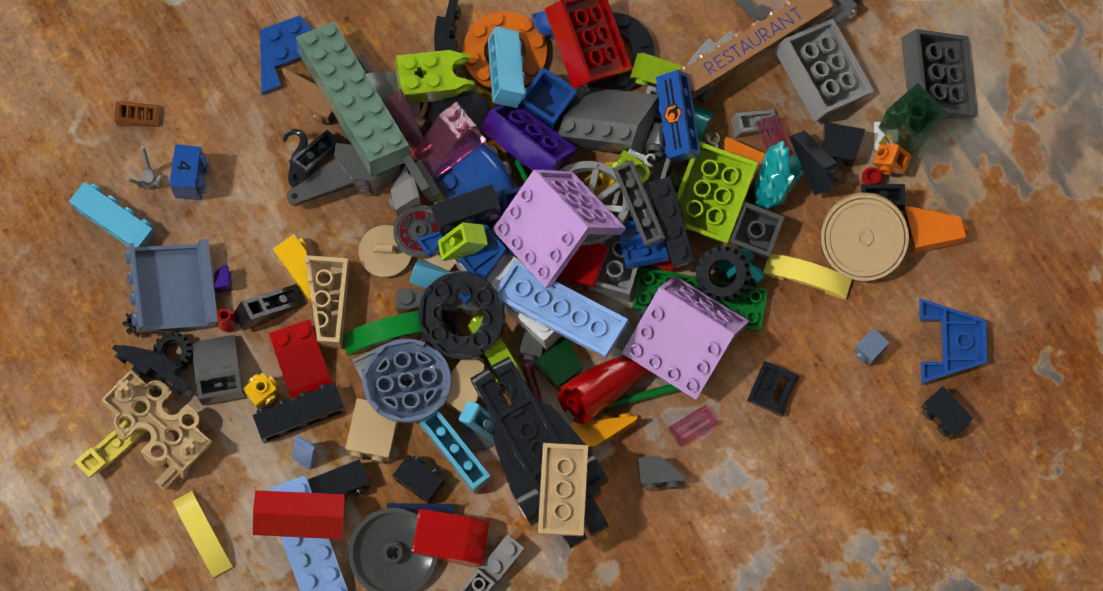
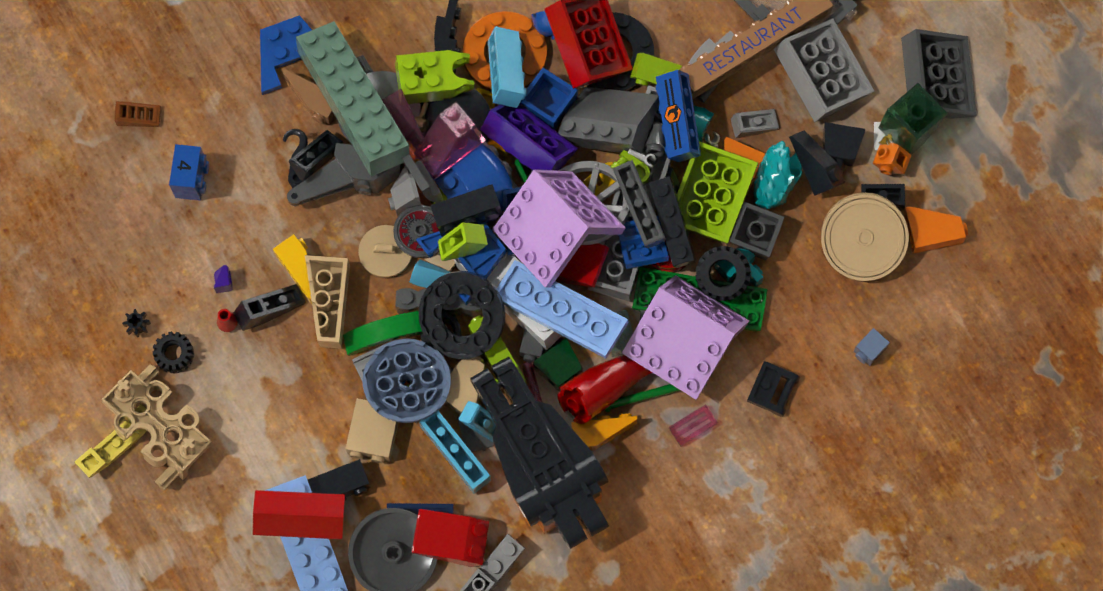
(111, 217): medium azure brick -> none
(147, 178): light grey plant -> none
(148, 362): black slope -> none
(171, 287): sand blue panel -> none
(202, 534): light yellow slope -> none
(217, 370): dark grey slope -> none
(261, 390): yellow brick -> none
(298, 413): black brick -> none
(300, 358): red slope -> none
(304, 453): medium blue slope -> none
(419, 478): black brick -> none
(563, 489): tan plate -> none
(657, 472): dark grey slope -> none
(774, 128): clear pink tile -> none
(807, 273): light yellow slope -> none
(872, 176): red plate -> none
(946, 413): black brick -> none
(962, 341): blue wing -> none

